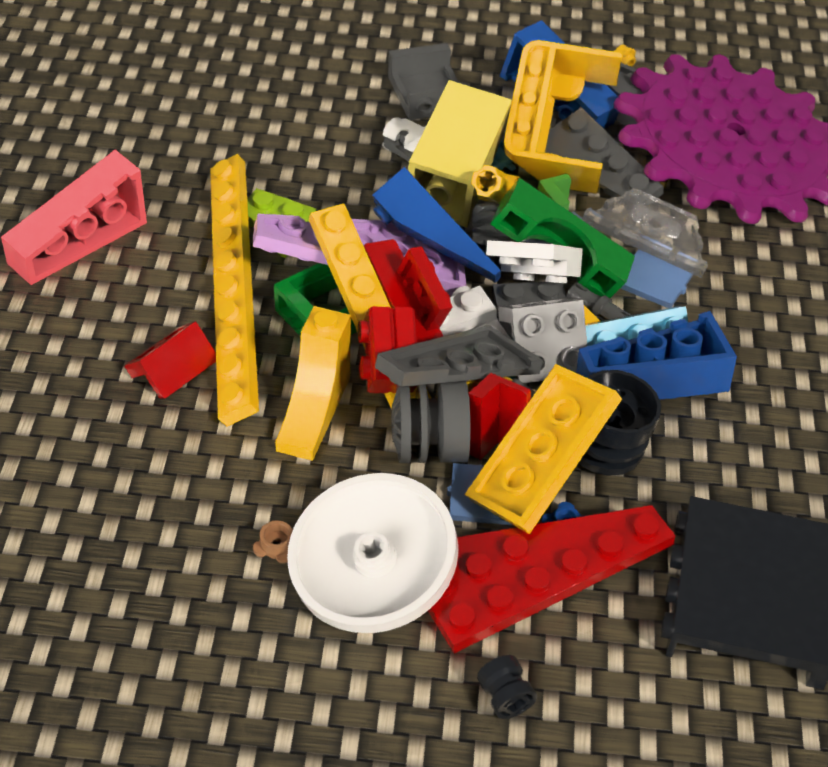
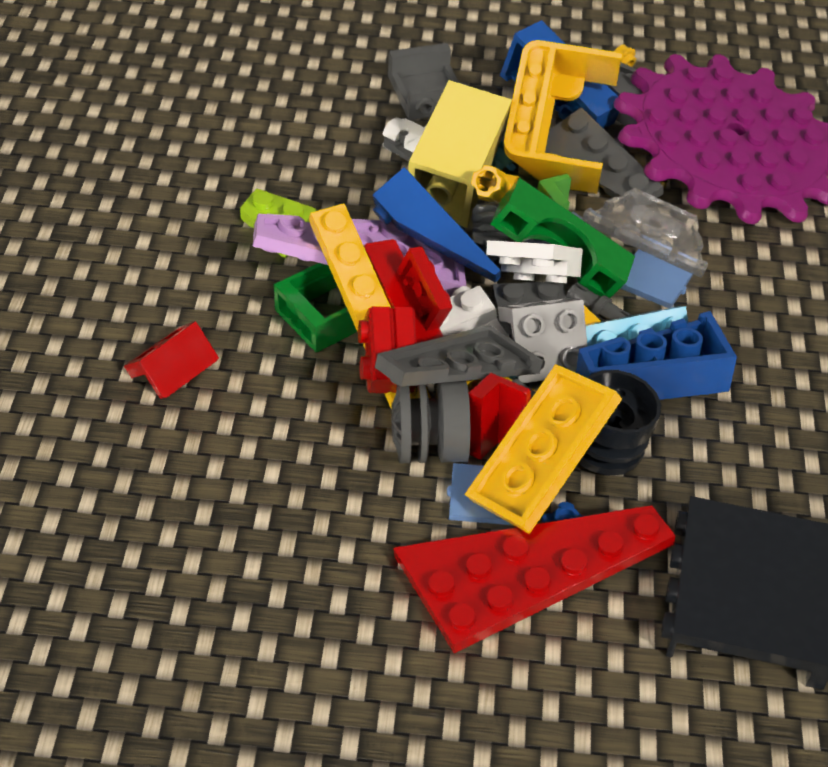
(78, 219): coral wedge -> none
(233, 293): yellow plate -> none
(270, 533): medium nougat plate -> none
(319, 382): yellow arch -> none
(373, 553): white dish -> none
(508, 690): black wheel -> none

